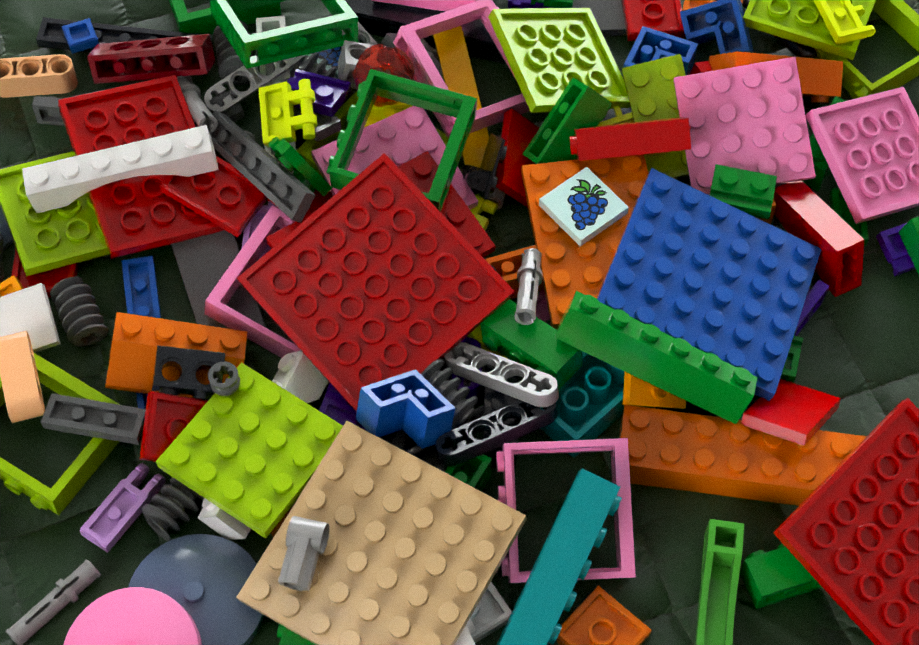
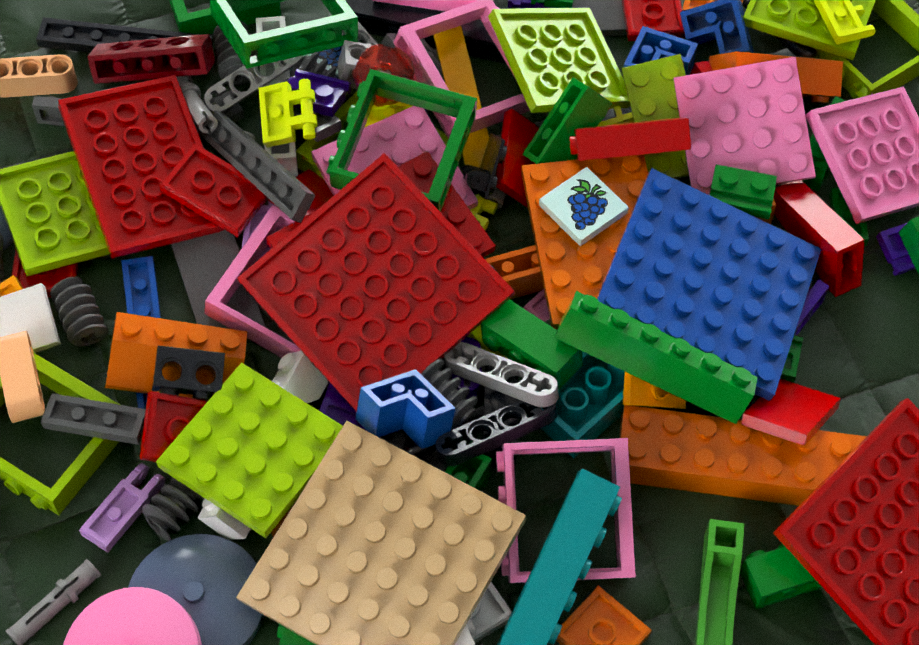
(64, 180): white arch -> none
(80, 35): blue tile -> none
(216, 373): dark grey bush -> none
(302, 169): green plate -> none
(305, 542): light grey piece -> none
(529, 279): light grey pin -> none

